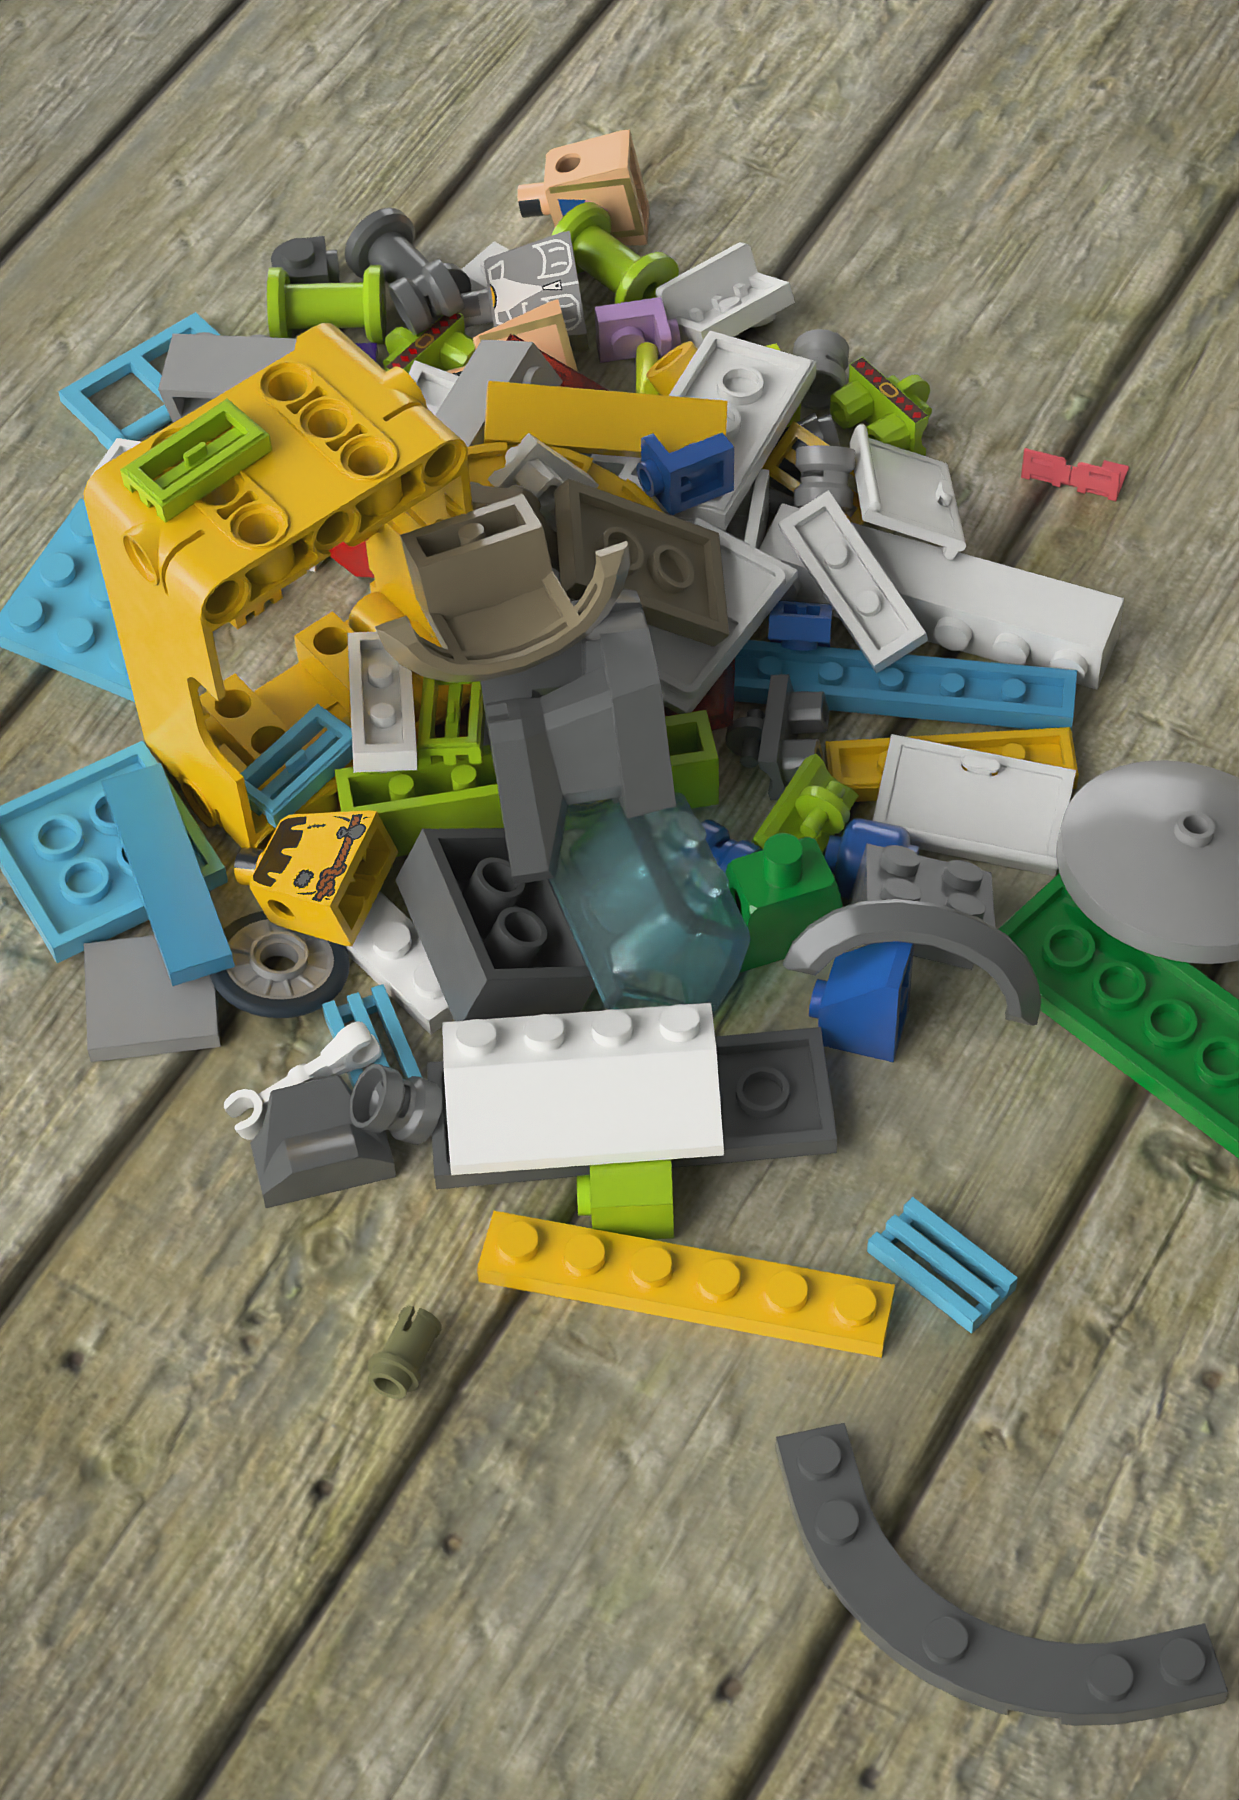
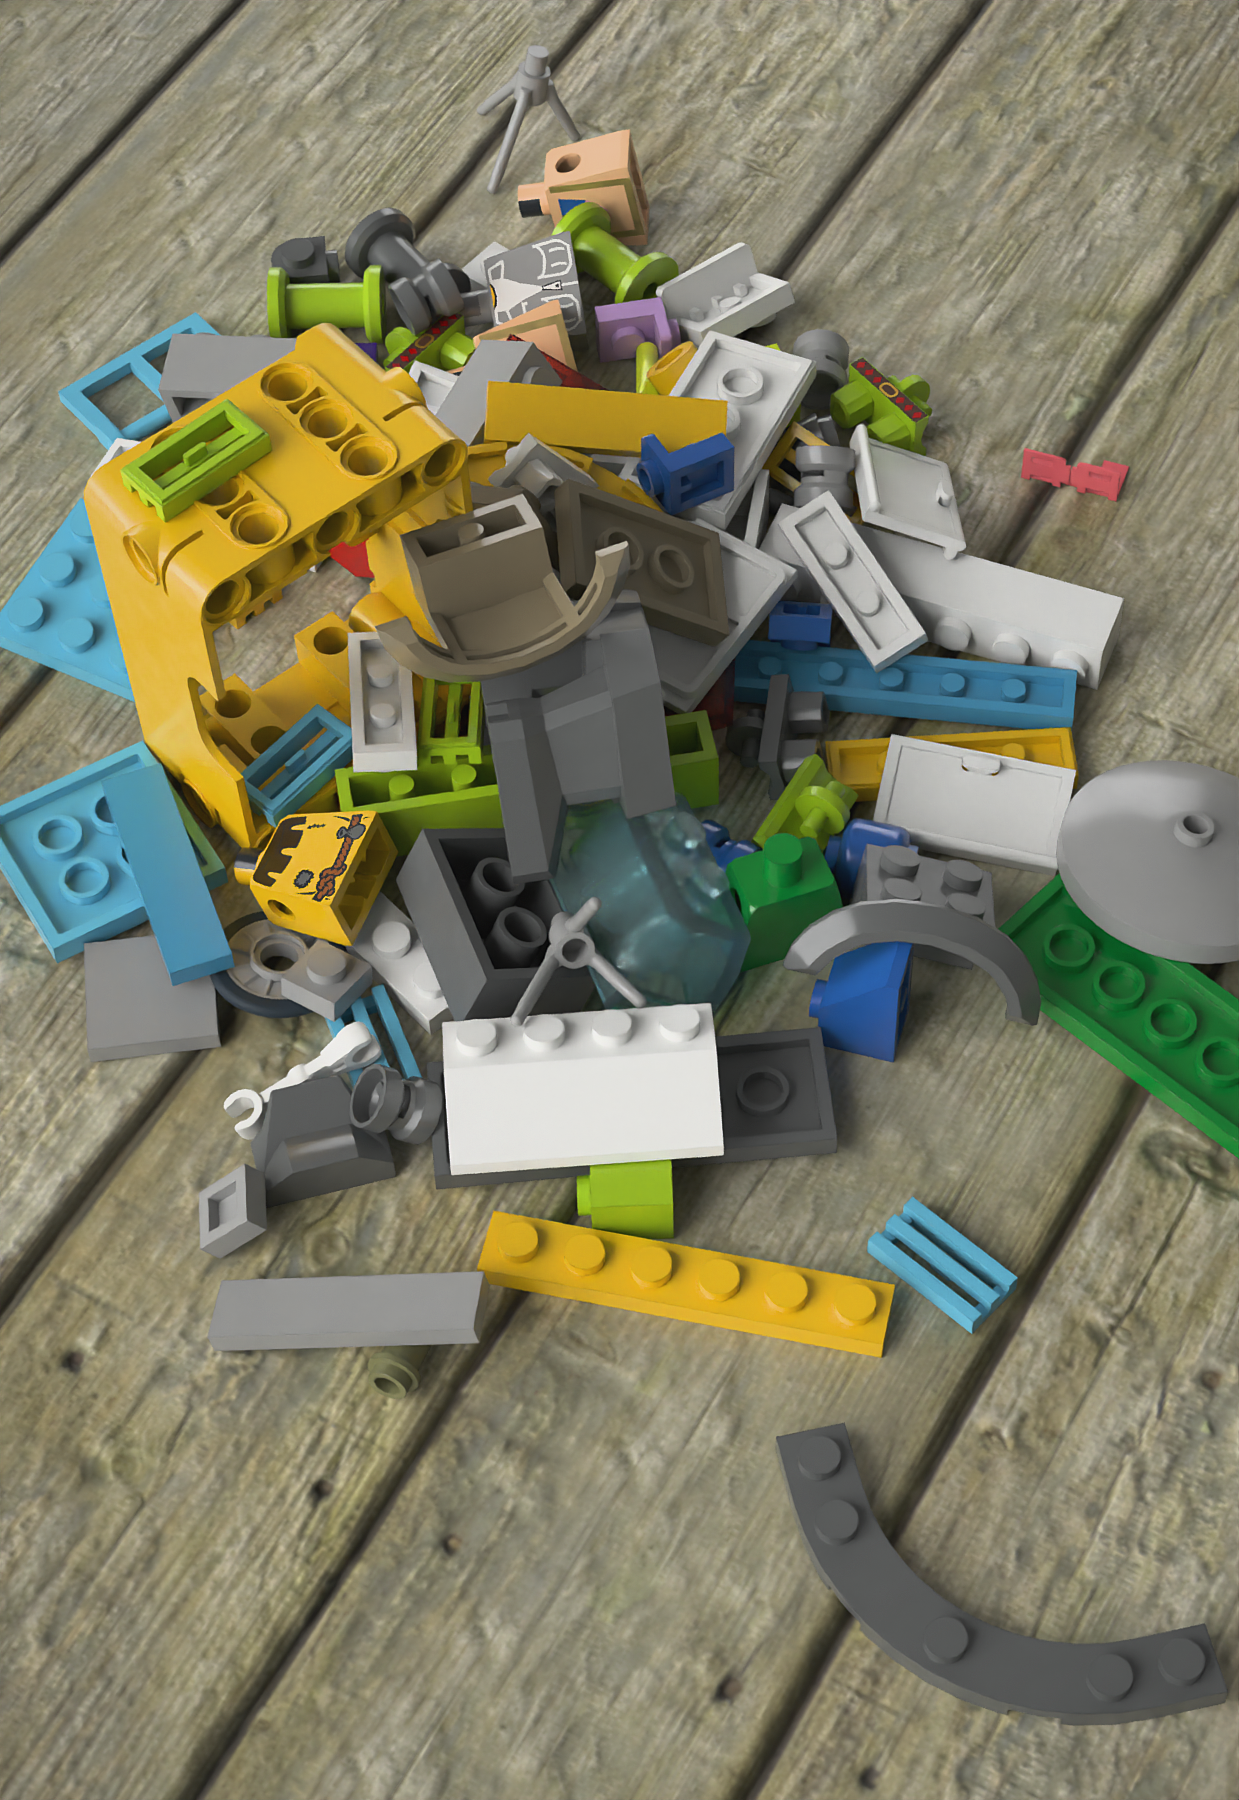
(232, 1211): none -> light grey plate
(326, 980): none -> light grey plate
(349, 1311): none -> light grey tile
(530, 88): none -> light grey plant
(573, 949): none -> light grey plant

